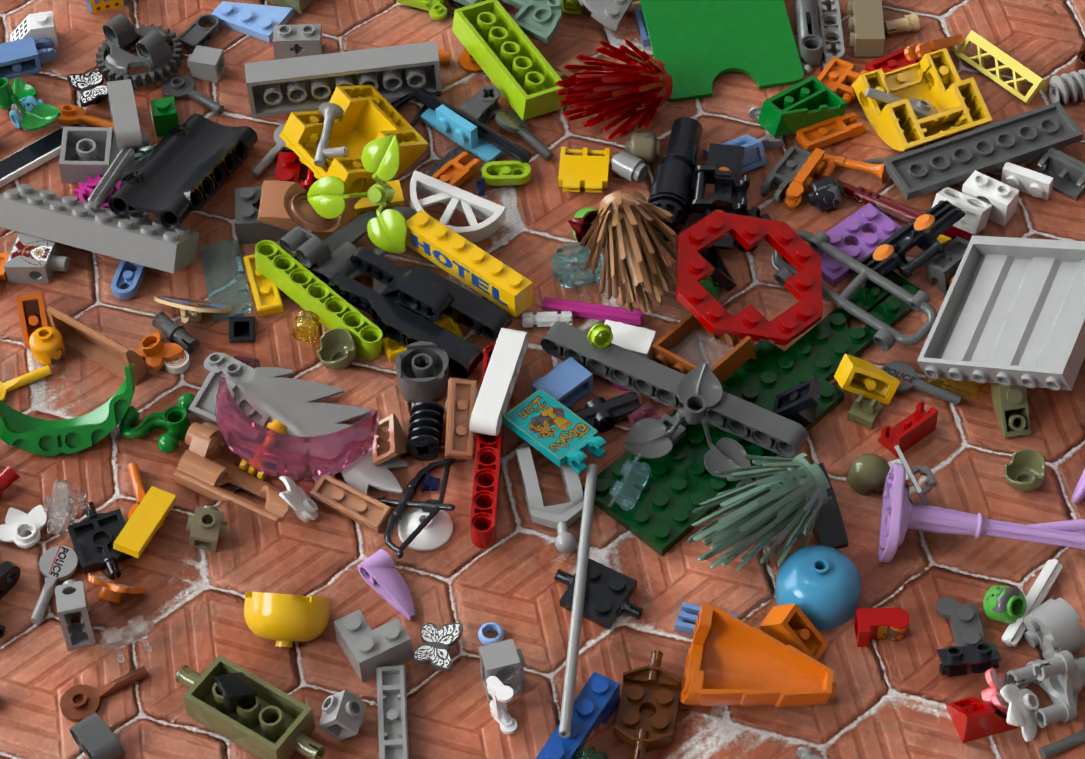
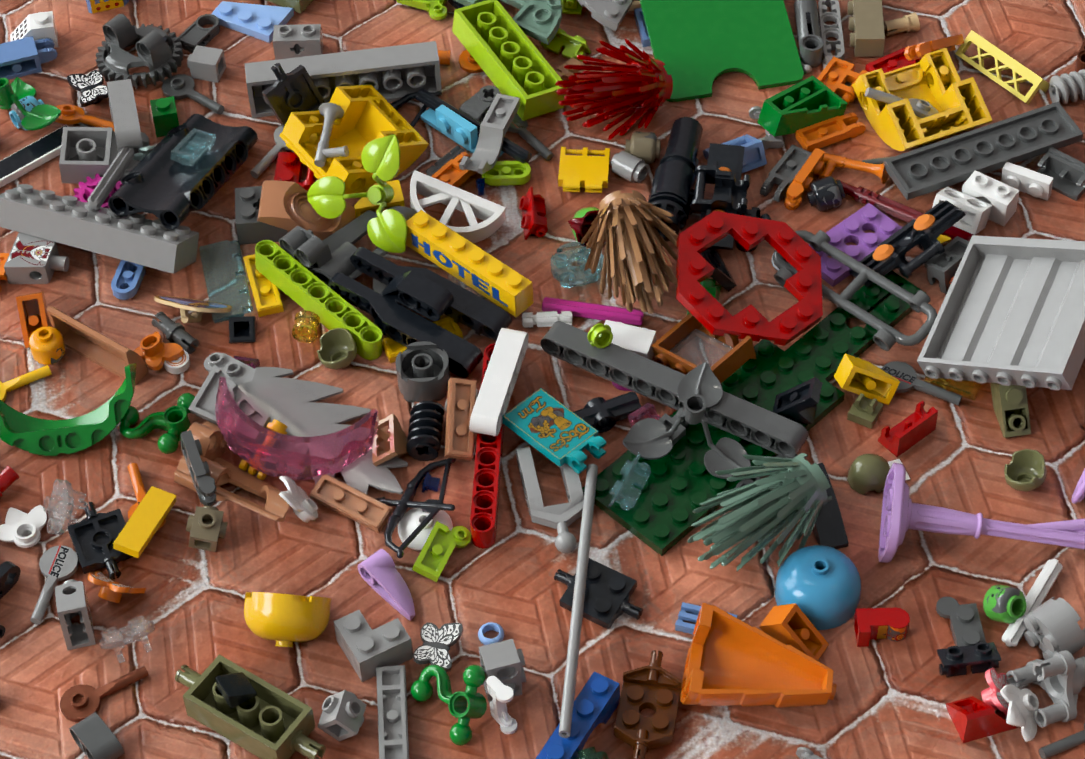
(193, 147): none -> clear light blue plate
(198, 470): none -> dark grey hinge
(292, 93): none -> black plate
(439, 548): none -> lime hinge
(474, 677): none -> green piece
(492, 134): none -> light grey piece
(533, 214): none -> red hinge
(566, 382): medium blue brick -> none
(573, 45): none -> lime hinge
(923, 470): light grey shield -> none

